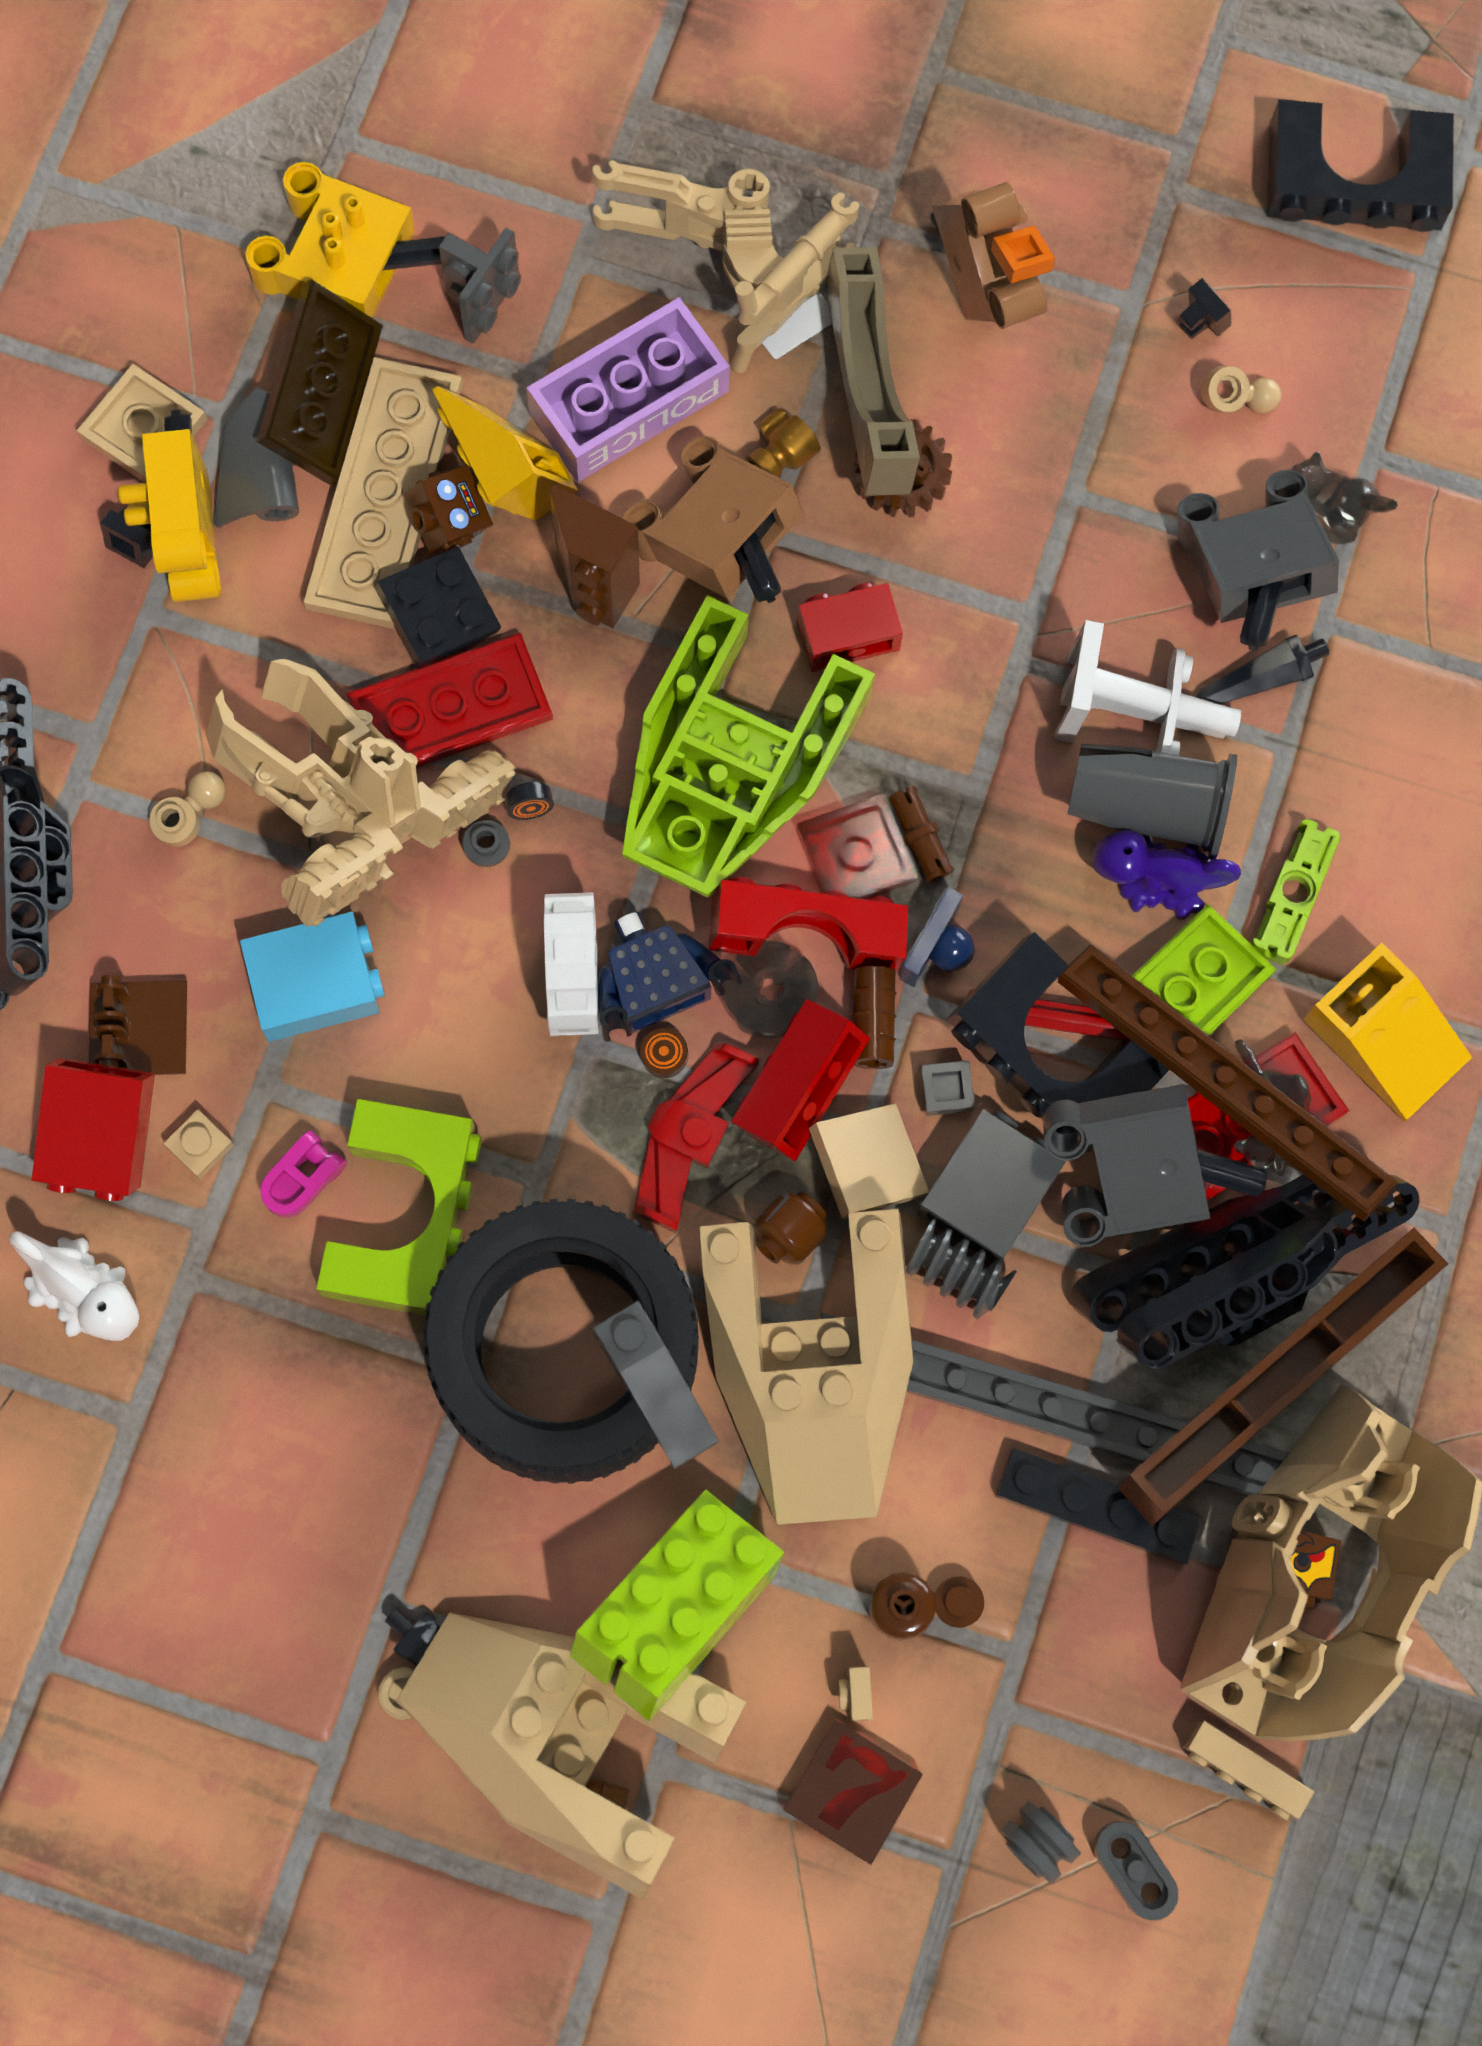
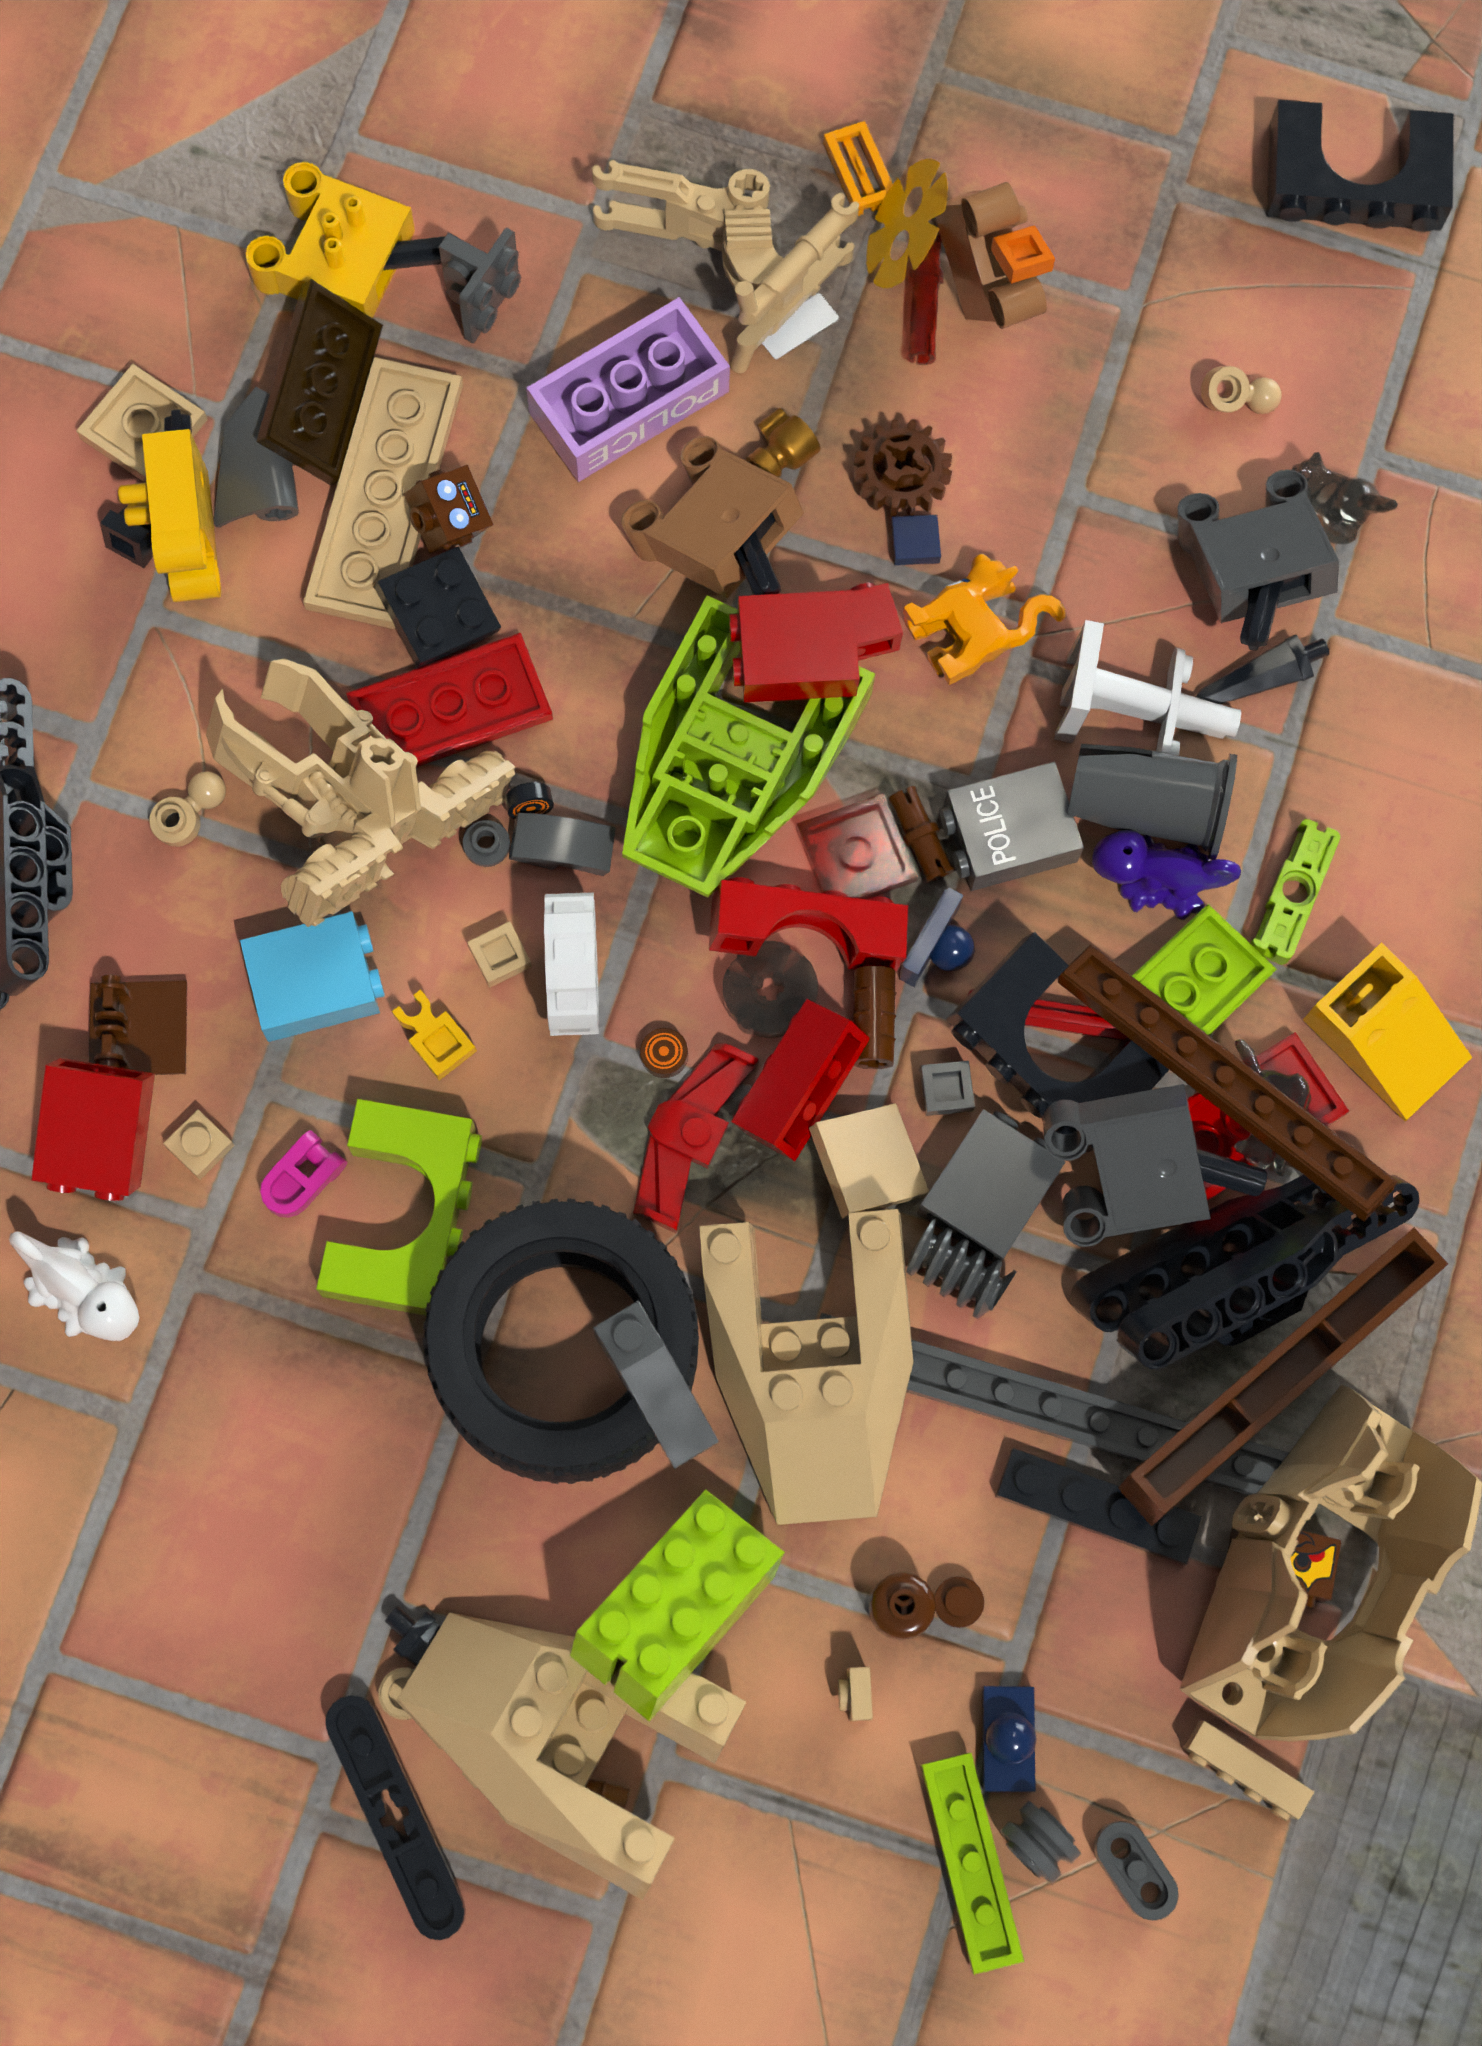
(415, 1865): none -> black piece
(437, 1040): none -> yellow plate
(499, 954): none -> tan plate
(509, 463): yellow slope -> none
(562, 841): none -> dark grey slope
(595, 556): reddish brown slope -> none
(656, 976): dark blue torso -> none
(791, 1228): reddish brown head -> none
(795, 646): none -> red brick
(852, 1792): reddish brown tile -> none
(871, 200): none -> light orange tile
(880, 427): dark tan arch -> none
(916, 540): none -> dark blue tile
(920, 231): none -> yellow piece
(924, 305): none -> clear red pin
(971, 623): none -> light orange animal
(972, 1863): none -> lime plate
(1008, 1739): none -> dark blue tile
(1011, 826): none -> brick
(1205, 311): black tile -> none

